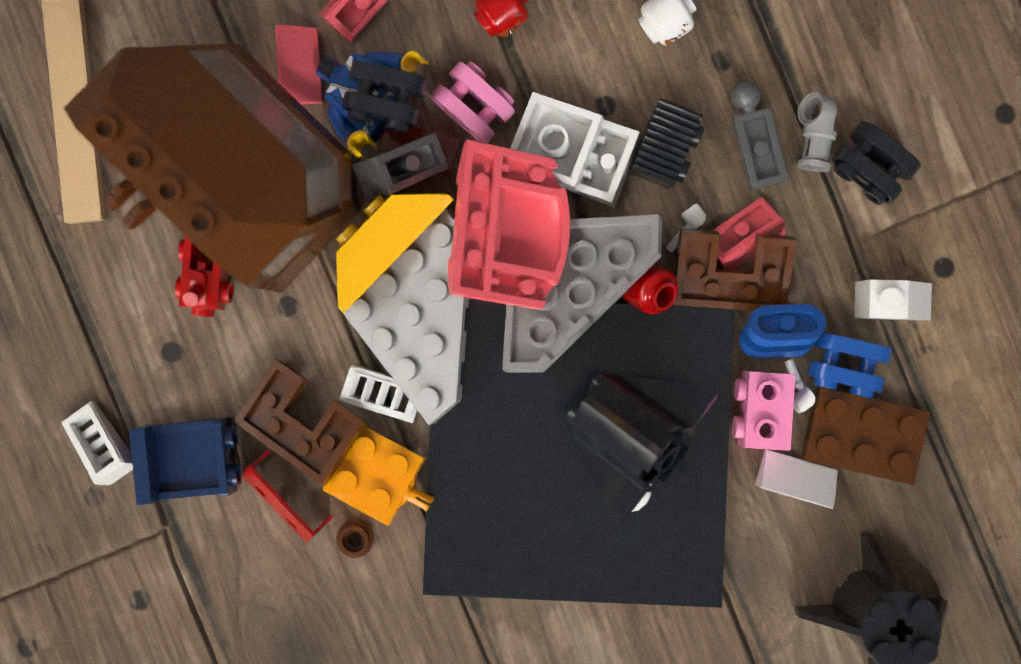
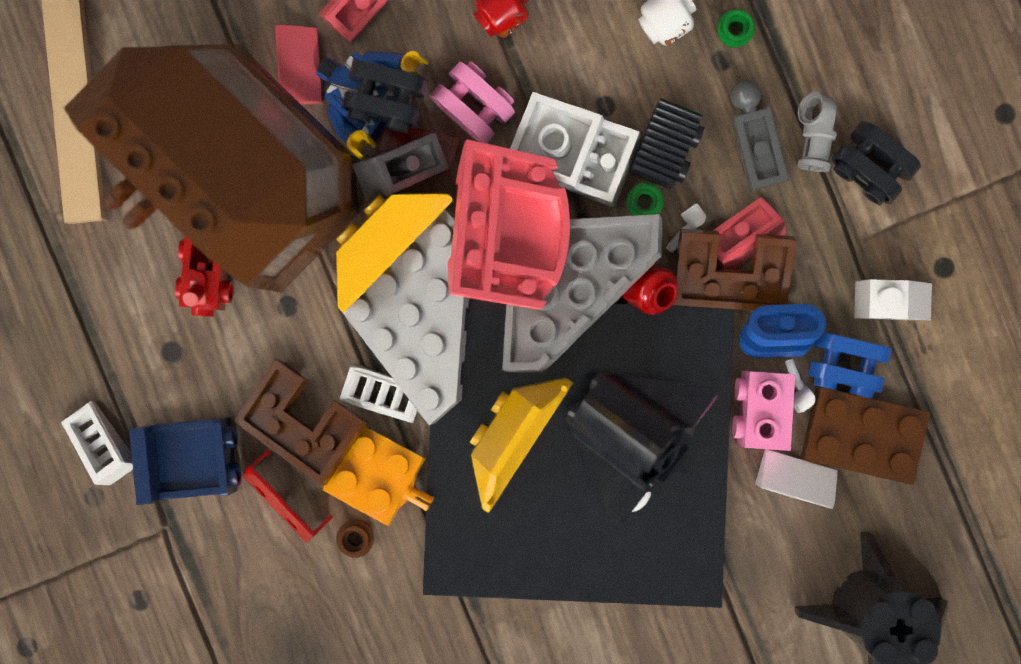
(512, 433): none -> yellow wedge
(648, 190): none -> green plate
(738, 18): none -> green plate

